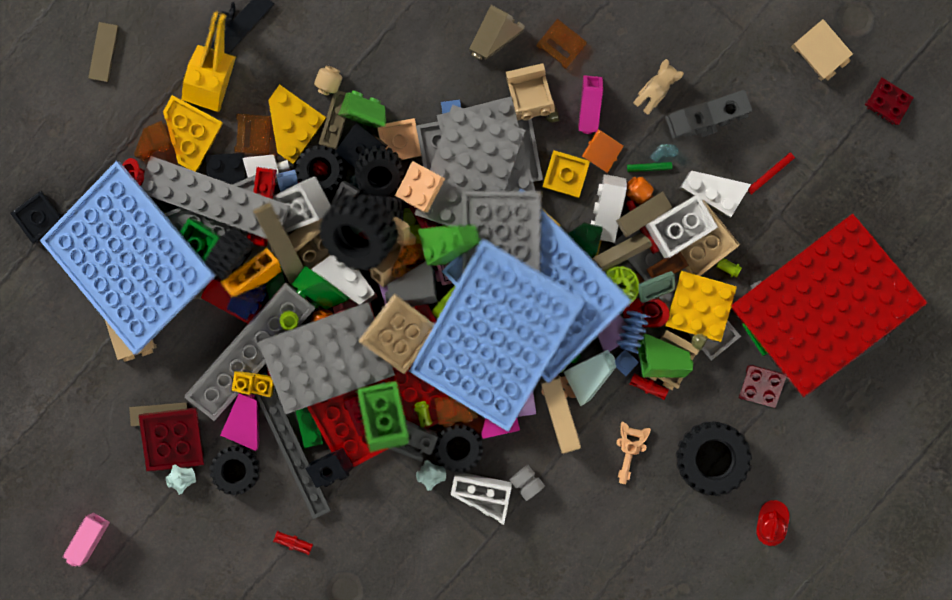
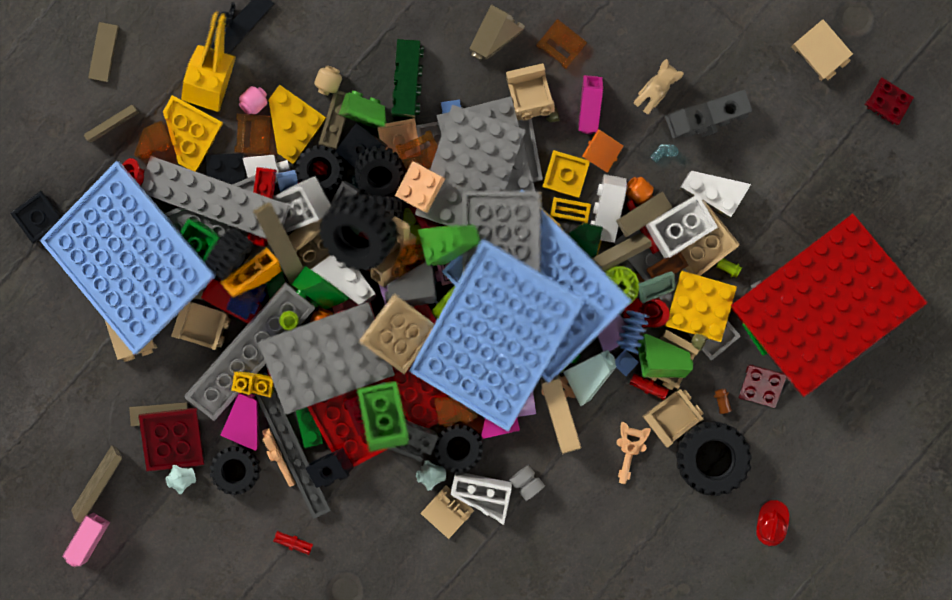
(96, 484): none -> dark tan tile
(111, 123): none -> dark tan tile
(201, 325): none -> tan panel
(253, 100): none -> bright pink head
(275, 454): none -> light nougat piece
(406, 79): none -> dark green wedge
(423, 413): lime pin -> none
(424, 157): none -> clear orange plate
(447, 512): none -> tan hinge
(554, 207): none -> yellow tile
(649, 167): green piece -> none
(673, 416): none -> tan panel
(723, 401): none -> dark orange pin
(770, 173): red bar -> none

